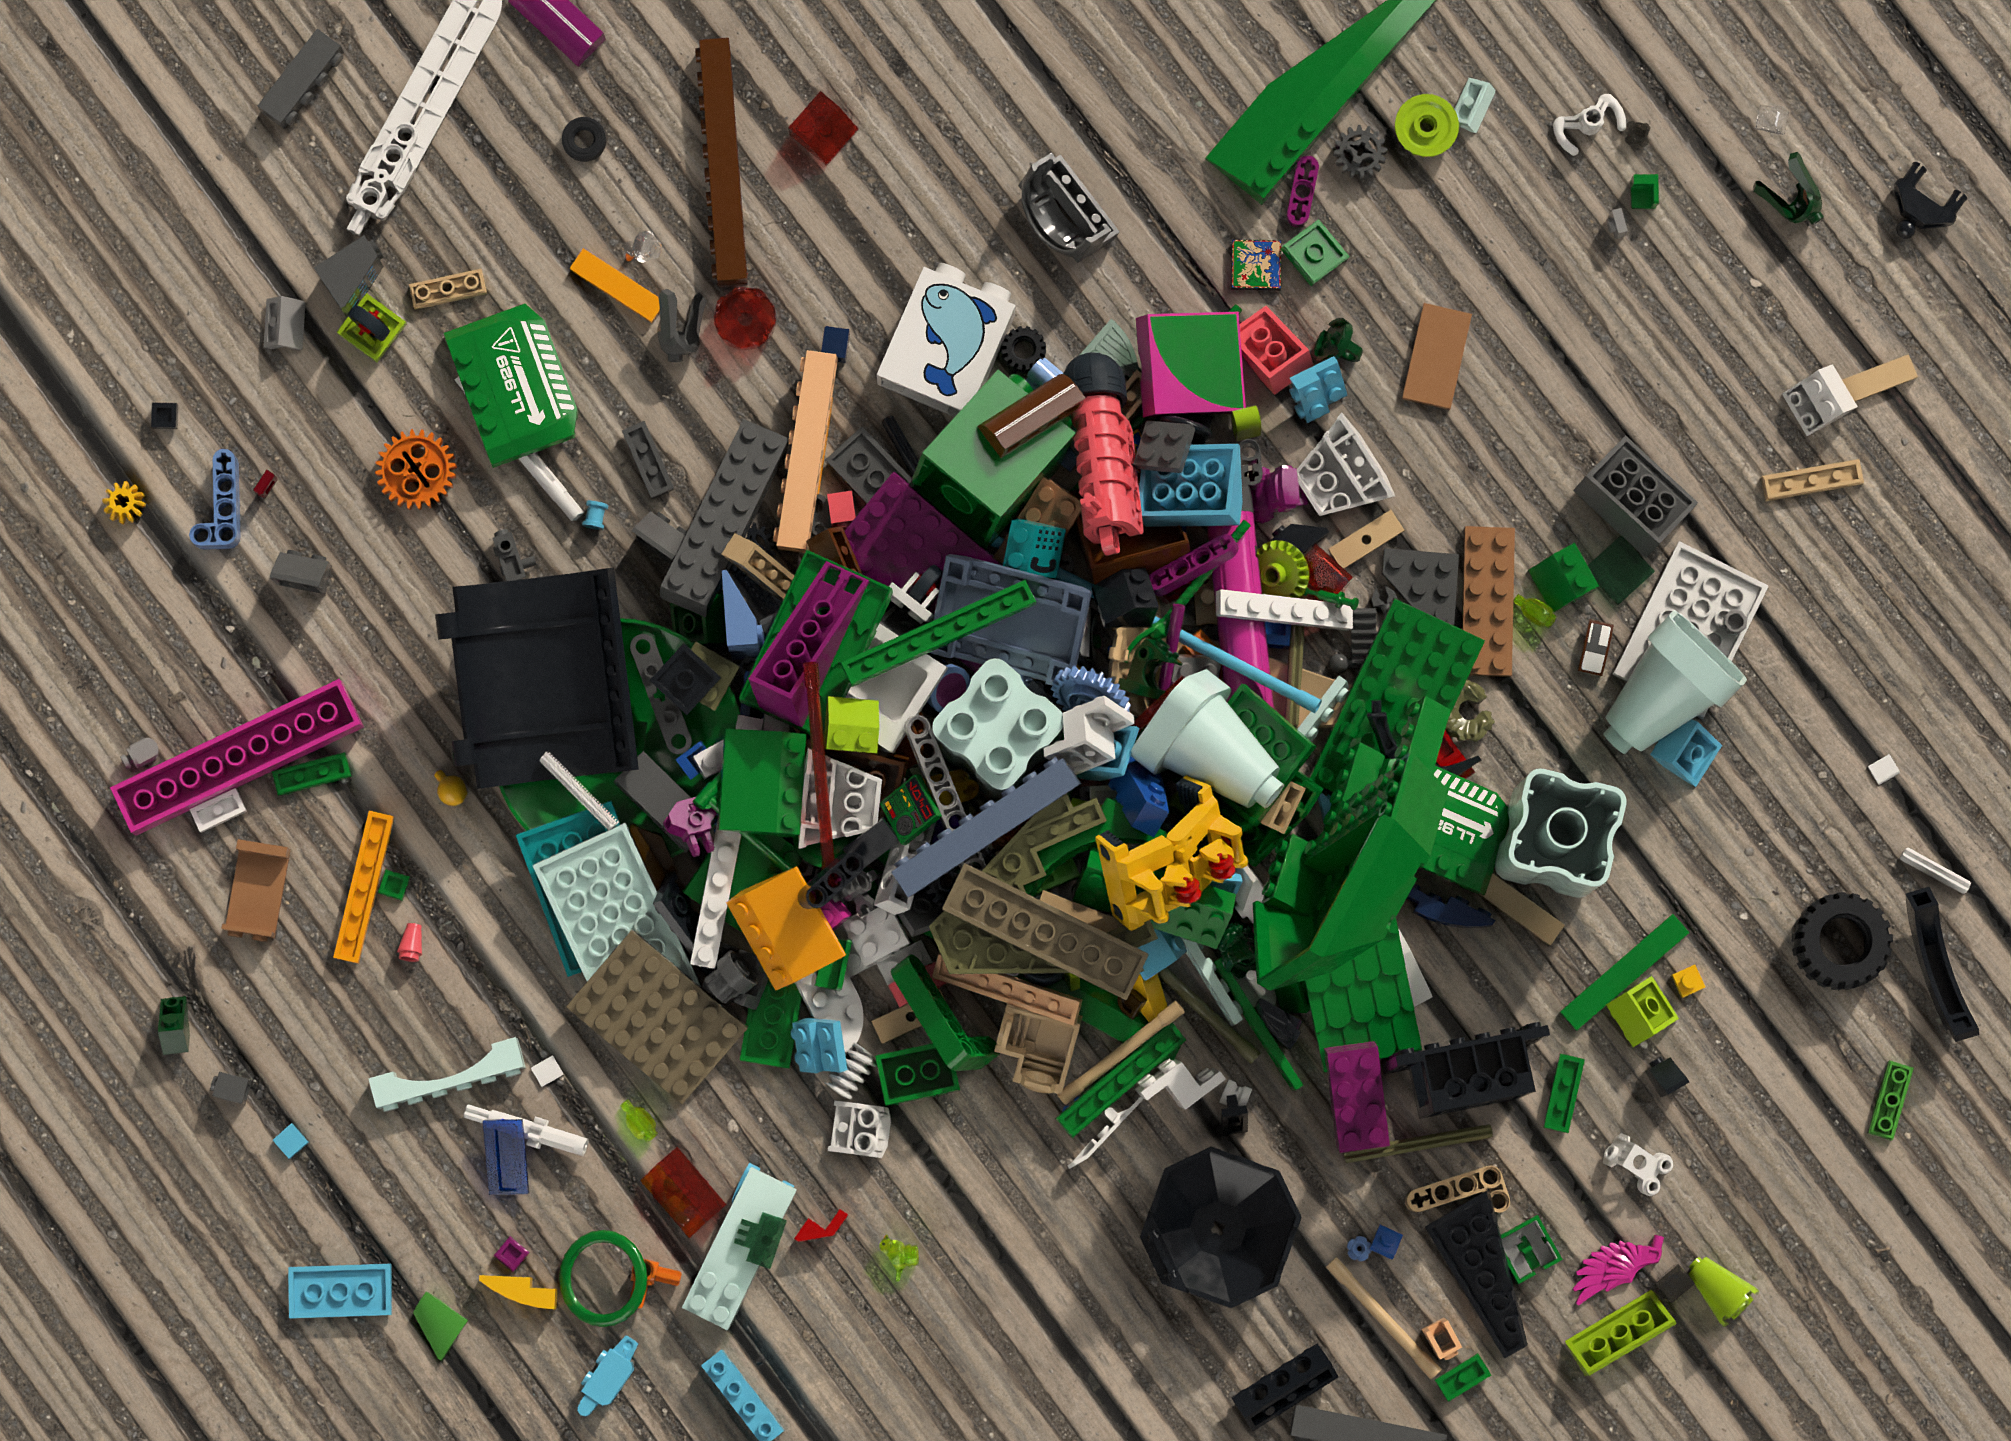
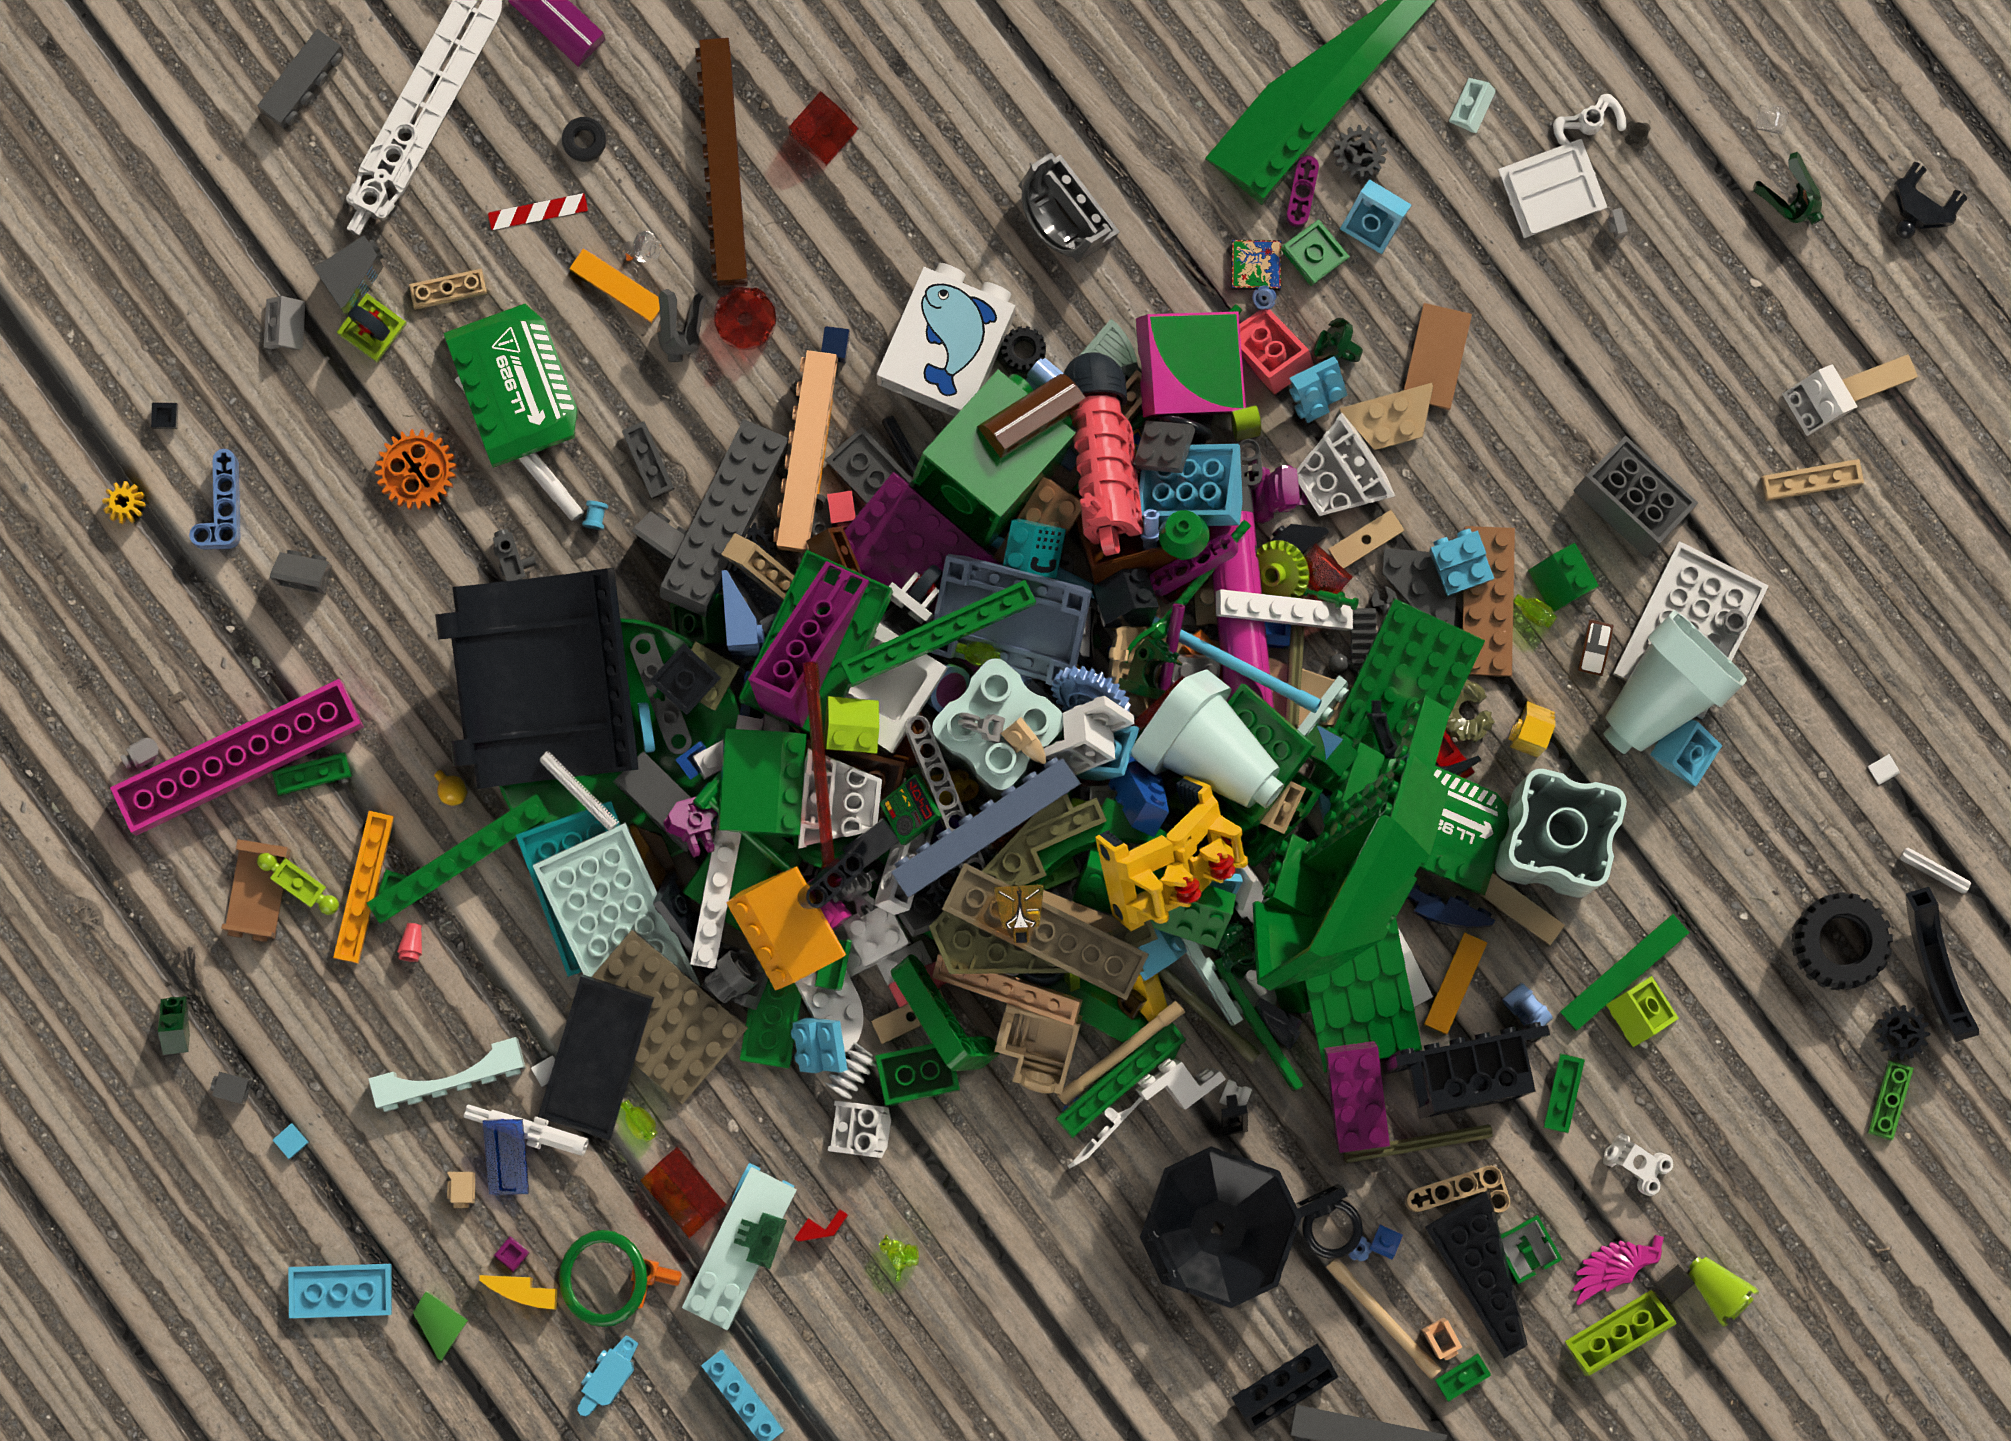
(218, 810): white plate -> none
(265, 484): dark red tile -> none
(298, 883): none -> lime plate
(458, 858): none -> green plate
(461, 1189): none -> tan window
(537, 211): none -> sticker
(596, 1057): none -> black tile
(646, 727): none -> medium azure tile
(977, 652): none -> clear neon green plant
(982, 726): none -> light grey piece
(1019, 908): none -> clear yellow torso
(1023, 738): none -> tan plate
(1150, 529): none -> light blue pin
(1184, 535): none -> green cone
(1260, 302): none -> medium blue plate
(1322, 1204): none -> black tile
(1332, 751): none -> green brick
(1375, 216): none -> medium azure slope
(1392, 417): none -> tan wing
(1430, 110): lime gear -> none
(1455, 983): none -> light orange tile
(1461, 562): none -> medium azure plate
(1526, 1007): none -> light blue piece
(1533, 730): none -> yellow wedge
(1552, 188): none -> white piece
(1620, 570): clear green tile -> none
(1644, 191): green panel -> none
(1666, 1076): black slope -> none
(1688, 981): yellow plate -> none
(1901, 1043): none -> black gear

